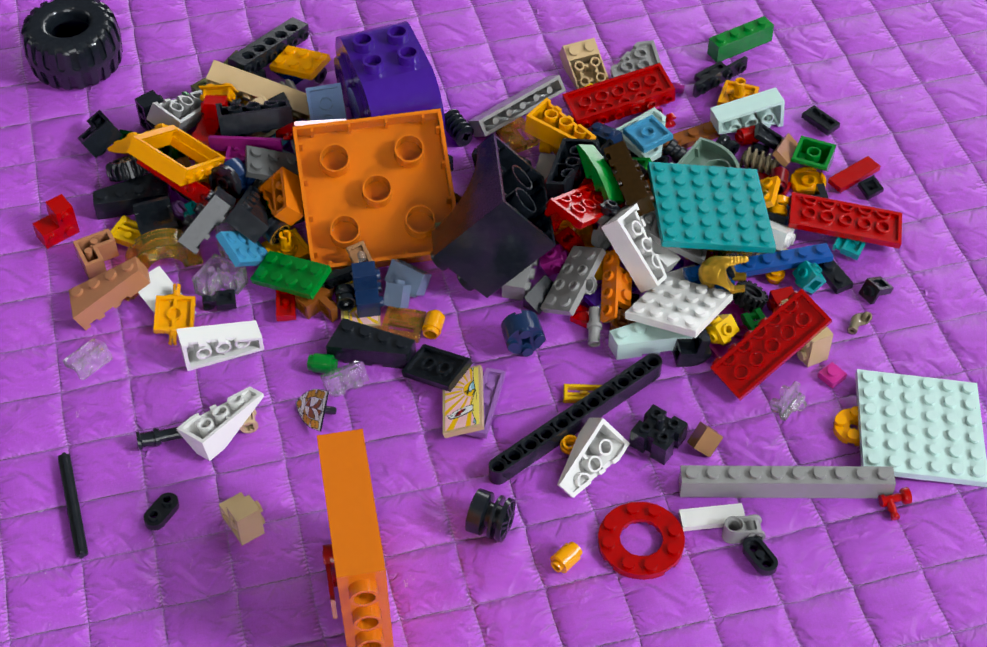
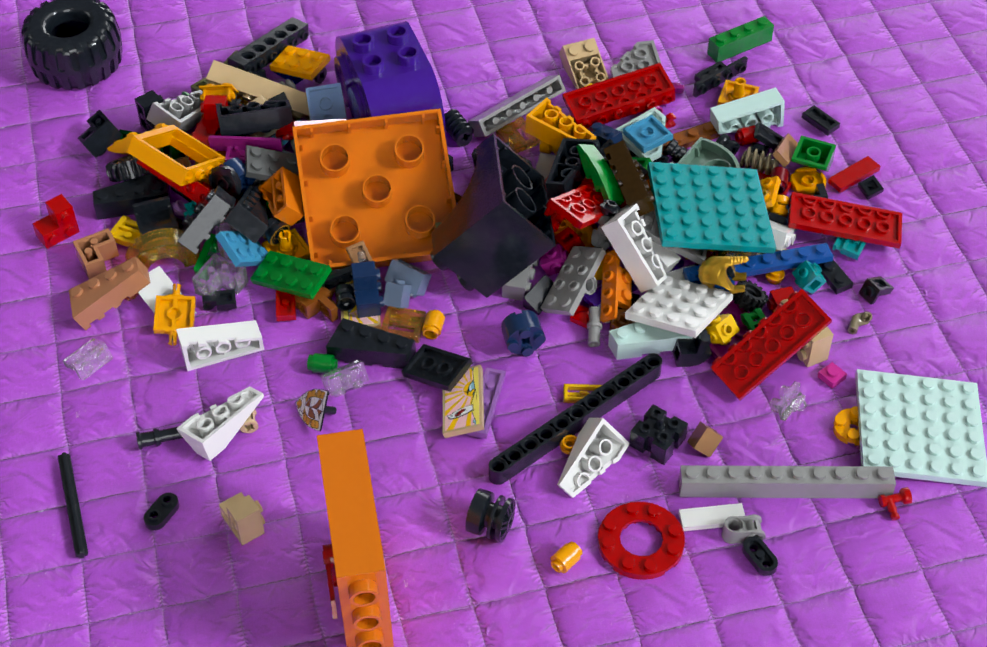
(209, 248): none -> green plate

